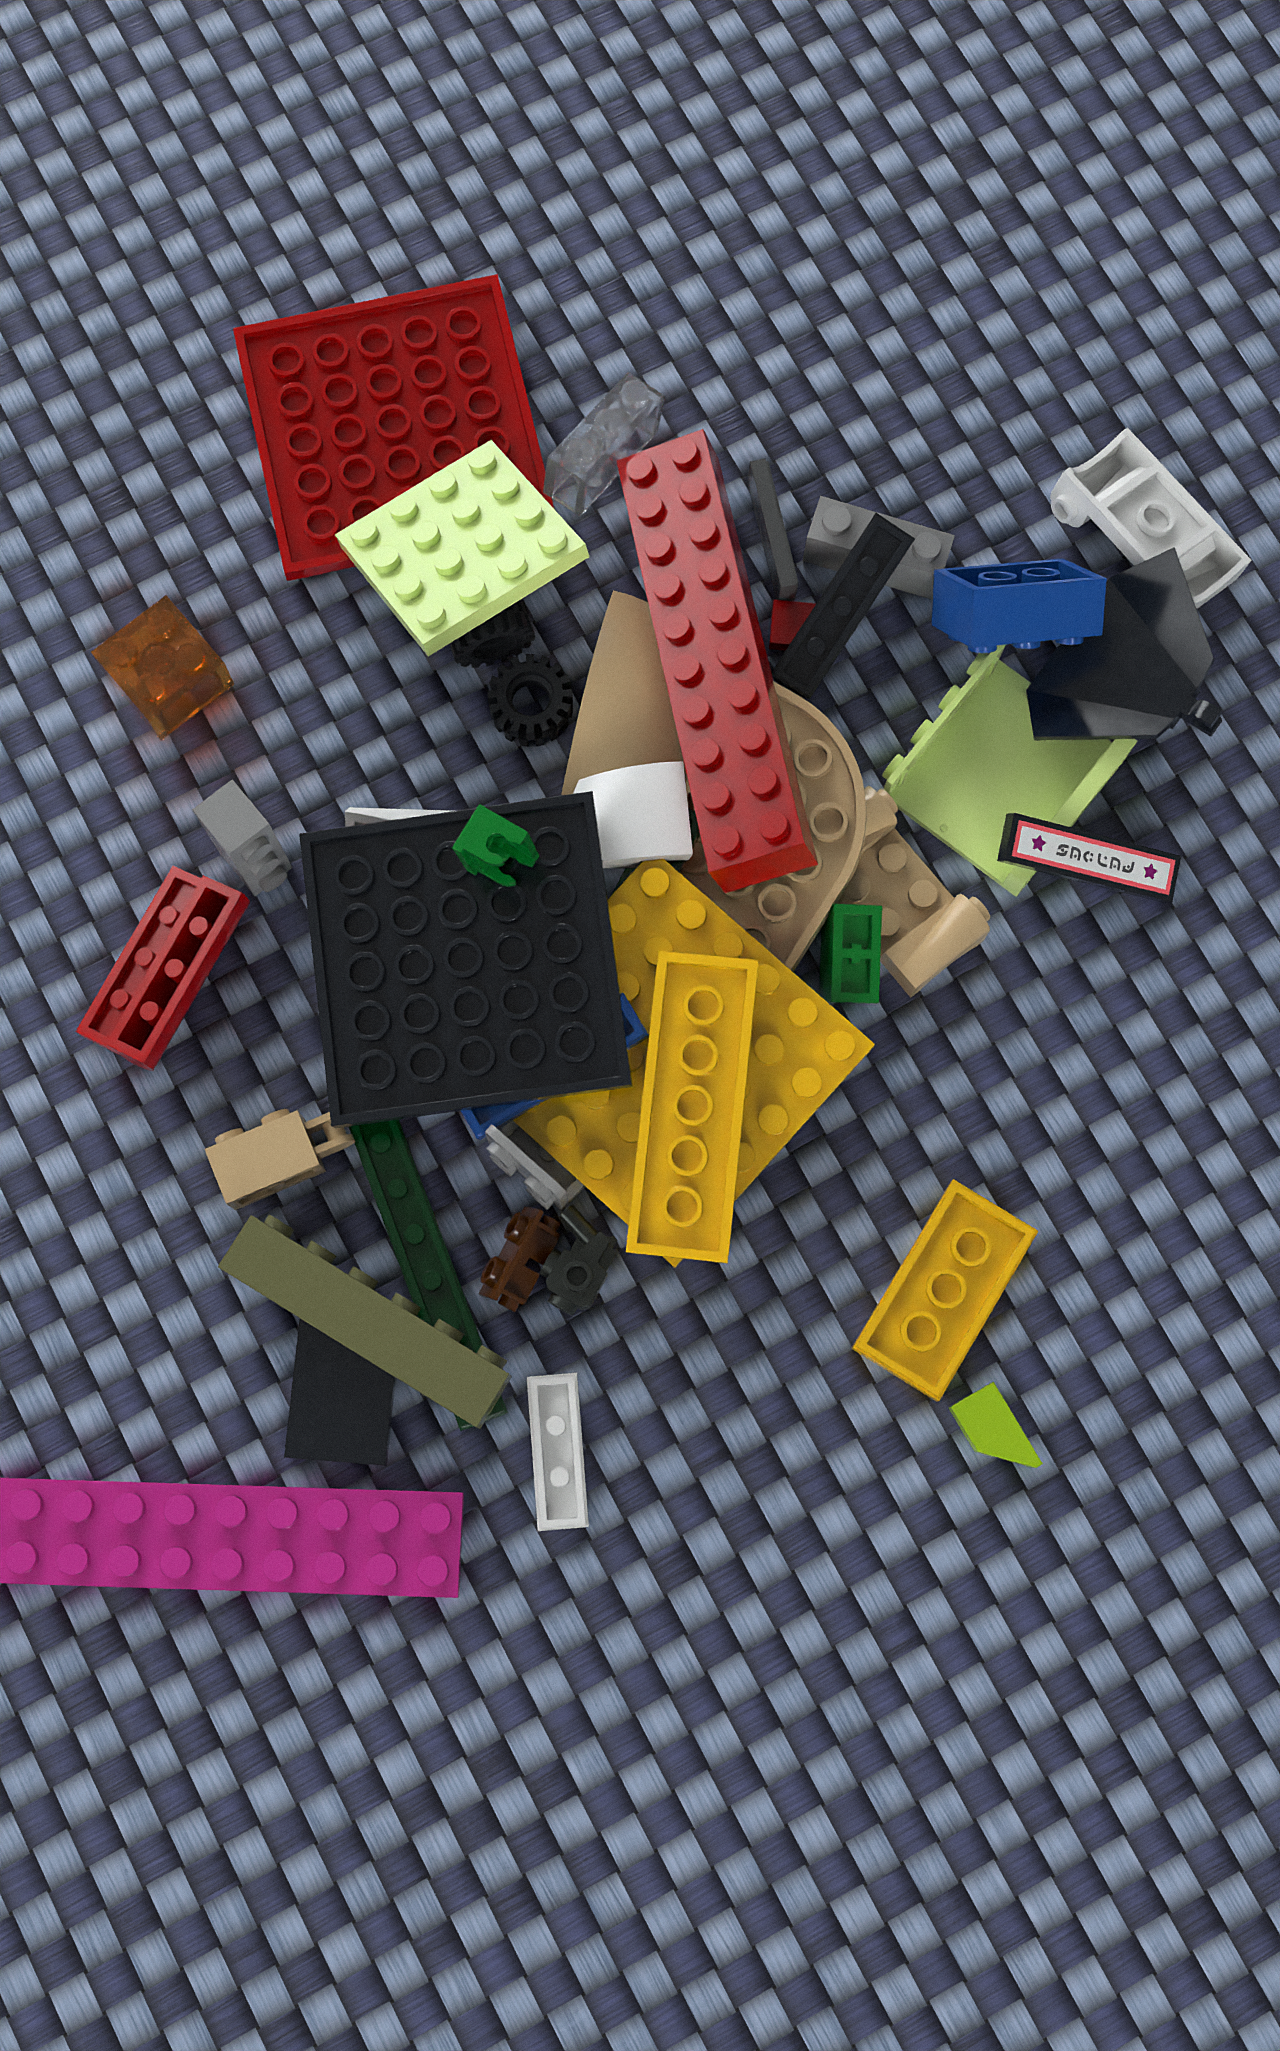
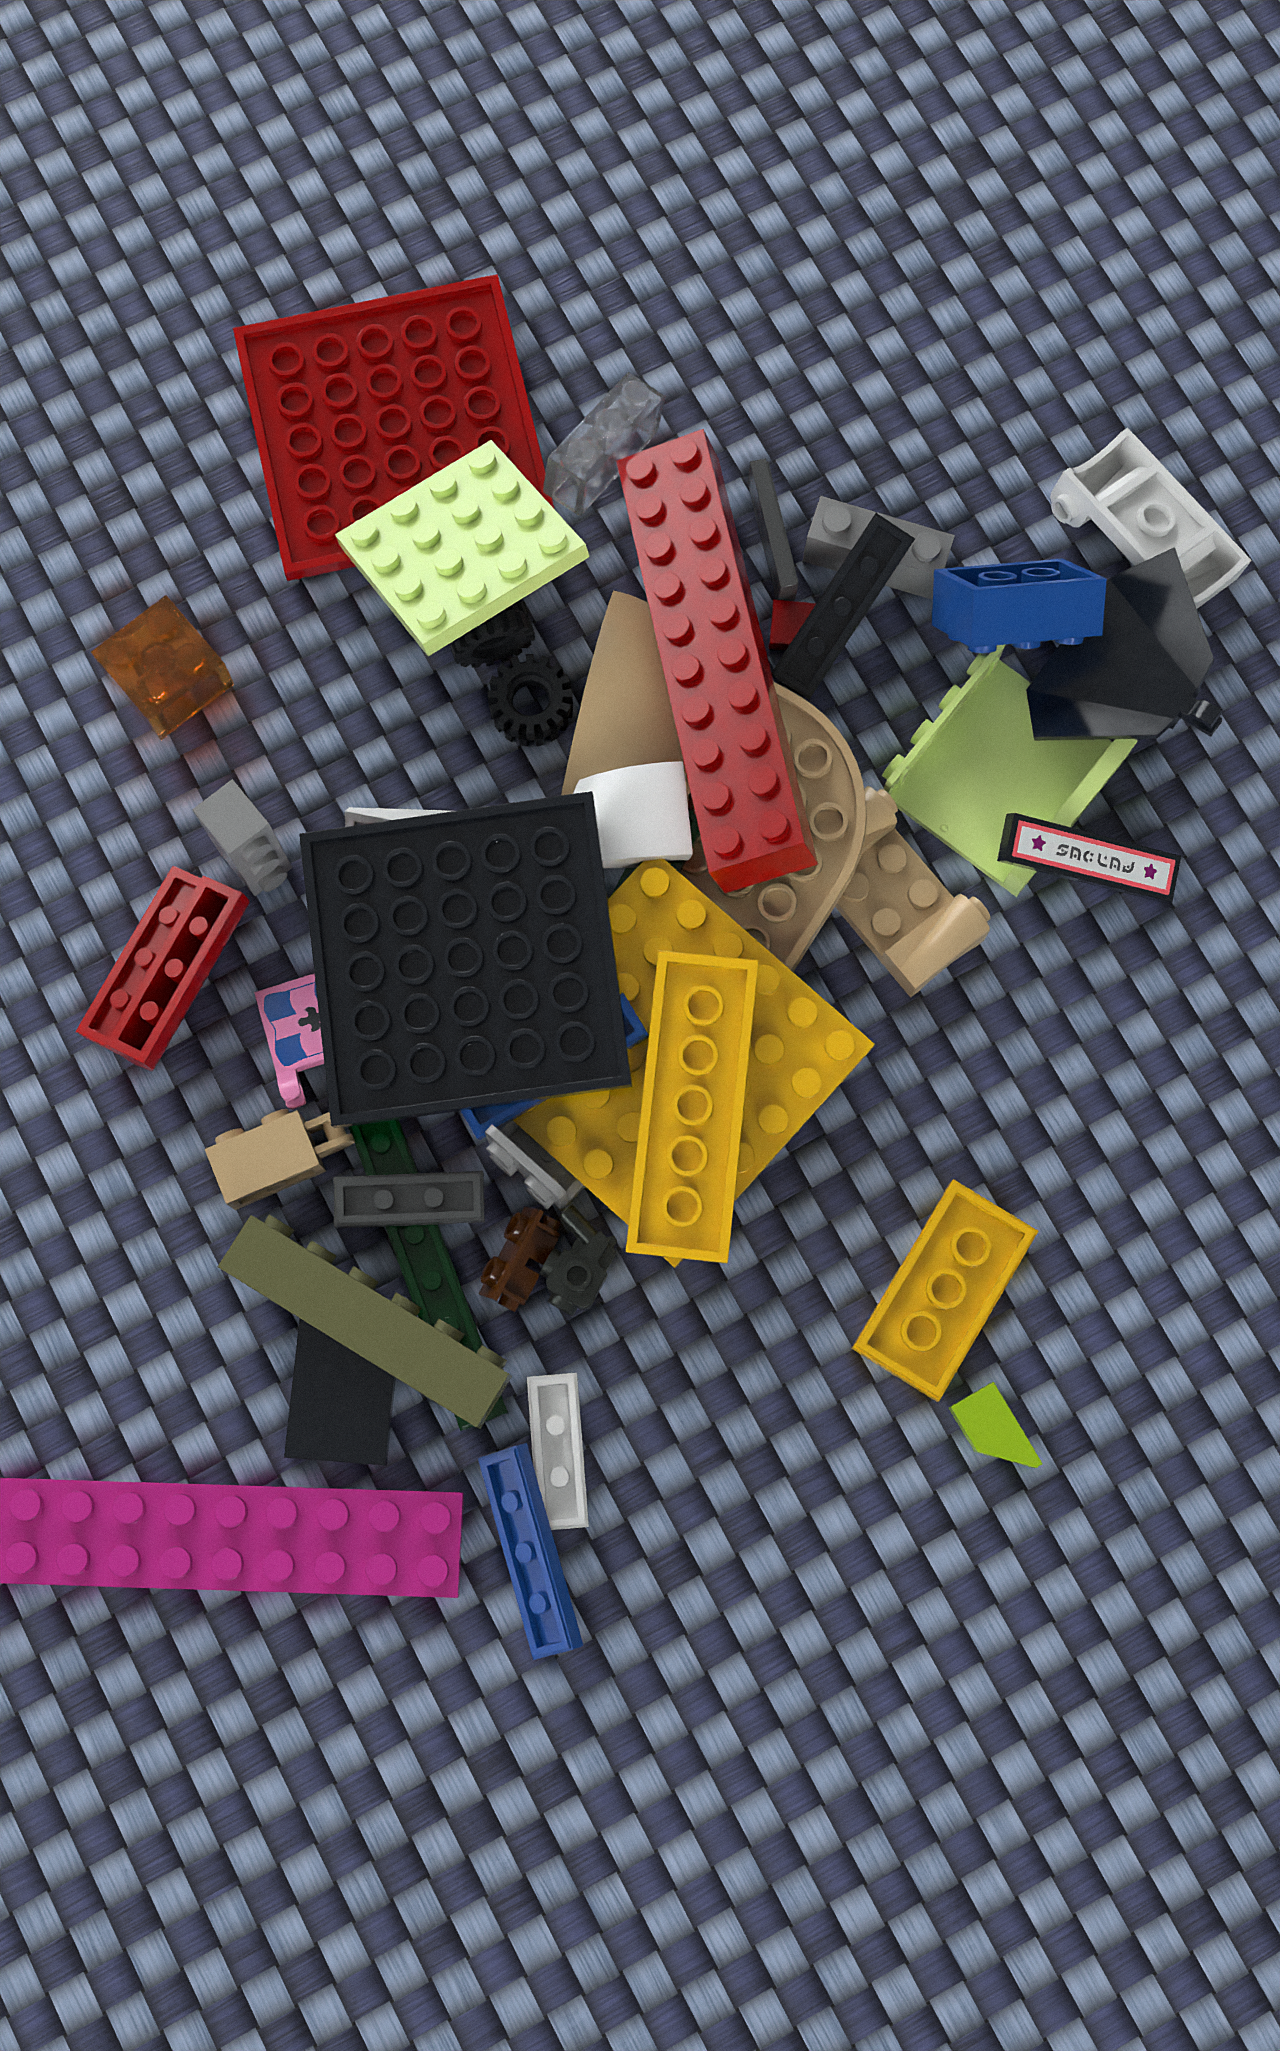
(292, 1033): none -> bright pink flag
(409, 1199): none -> dark grey tile
(489, 842): green hinge -> none
(530, 1552): none -> blue tile
(851, 954): green hinge -> none

